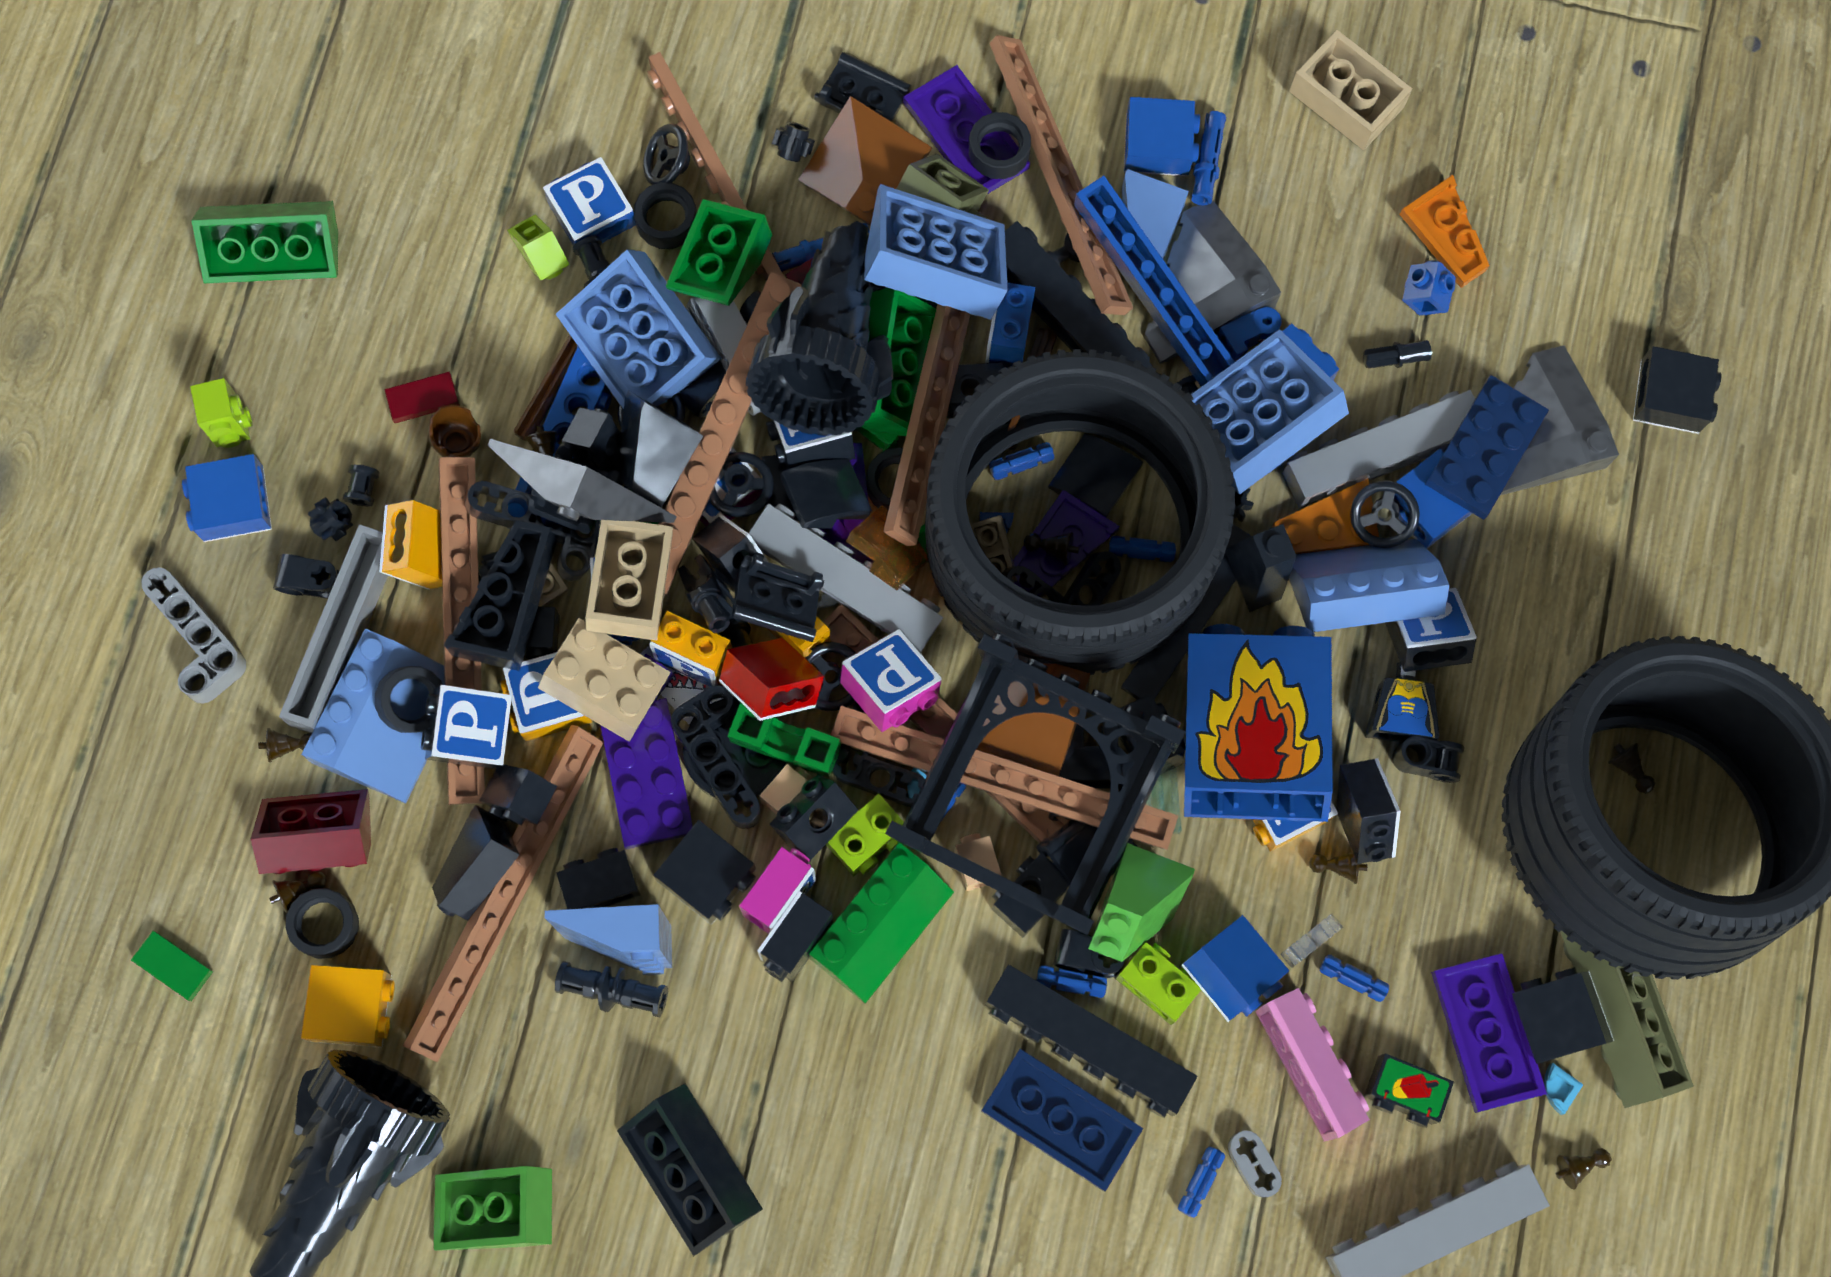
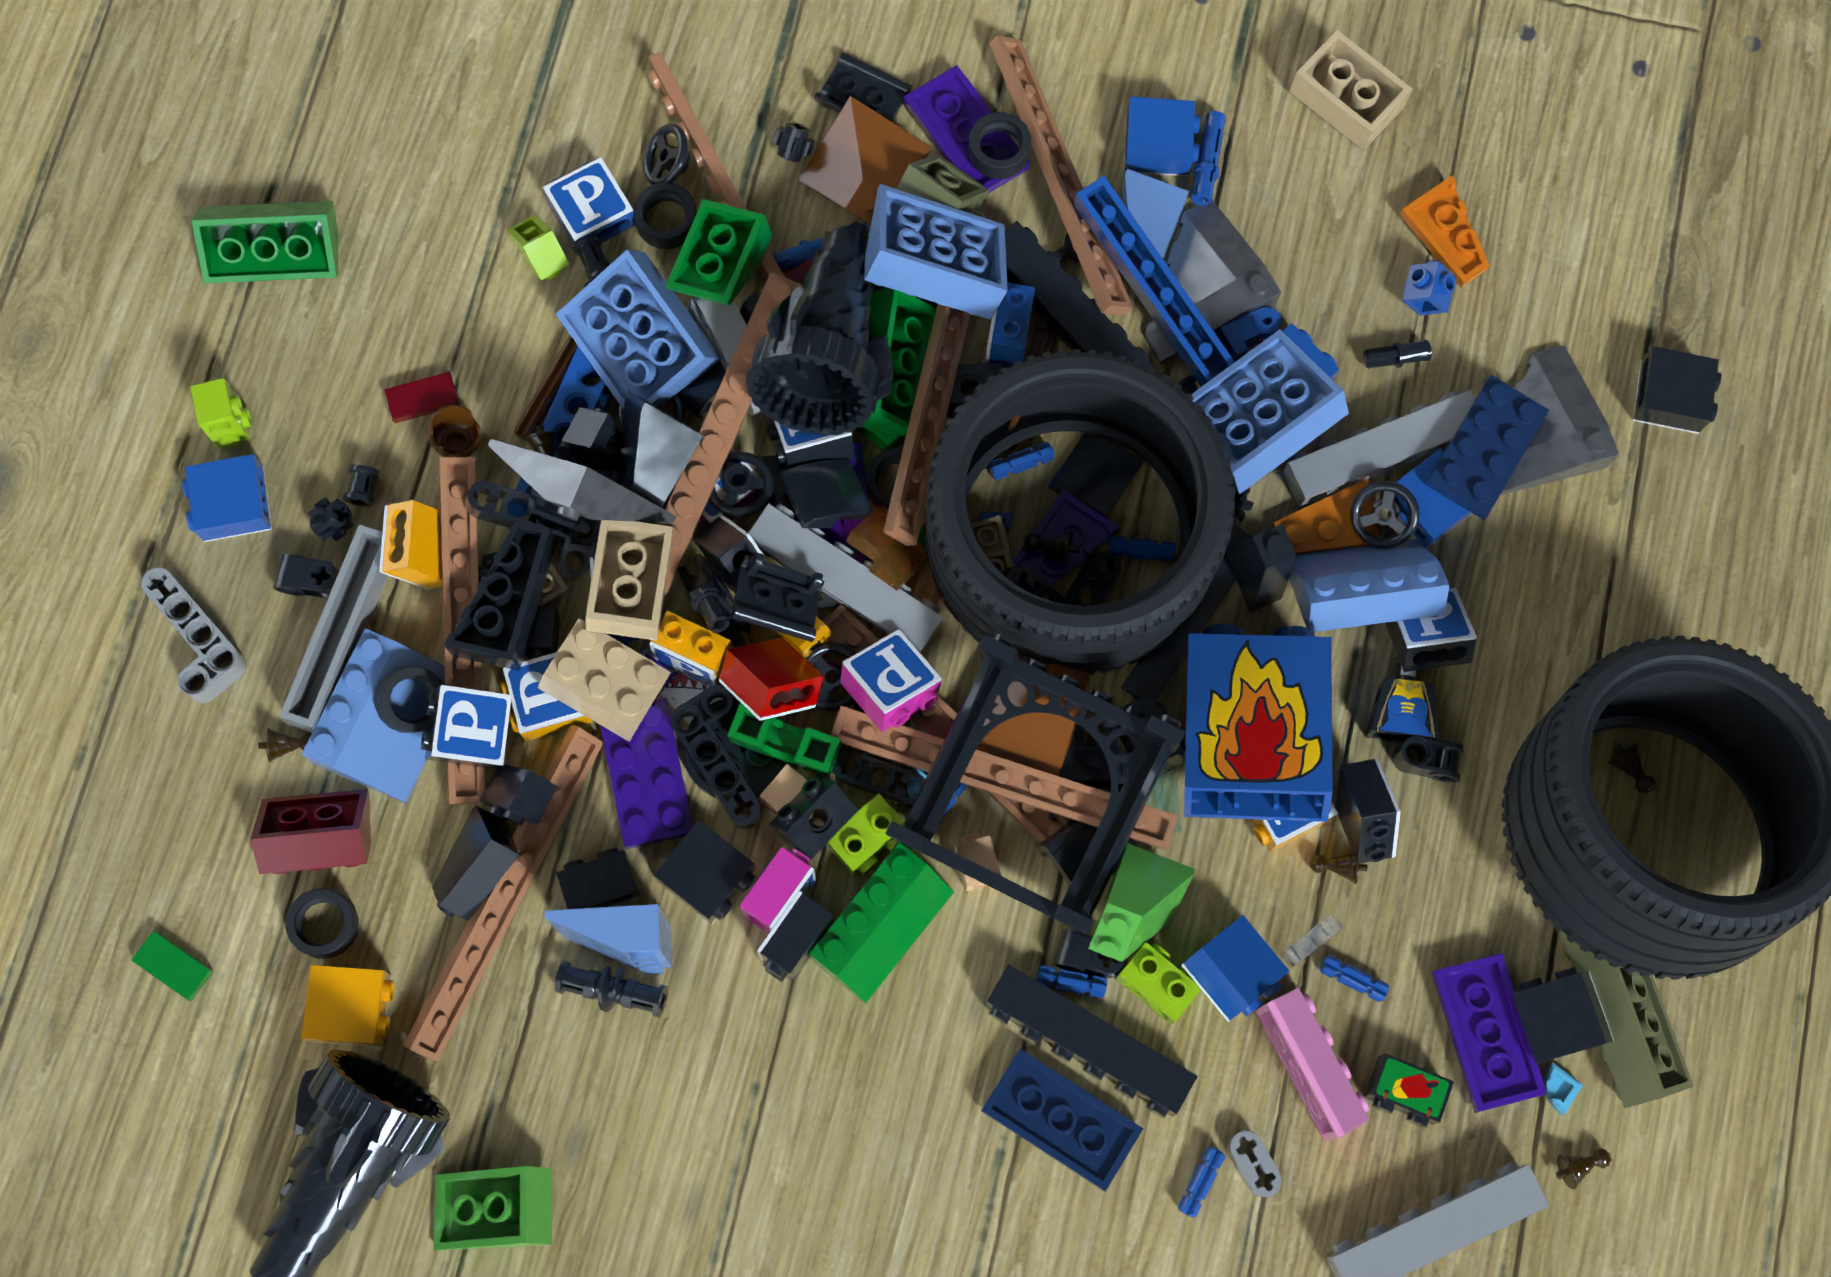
(290, 890): dark brown piece -> none
(689, 1169): black slope -> none
(1050, 884): black brick -> none

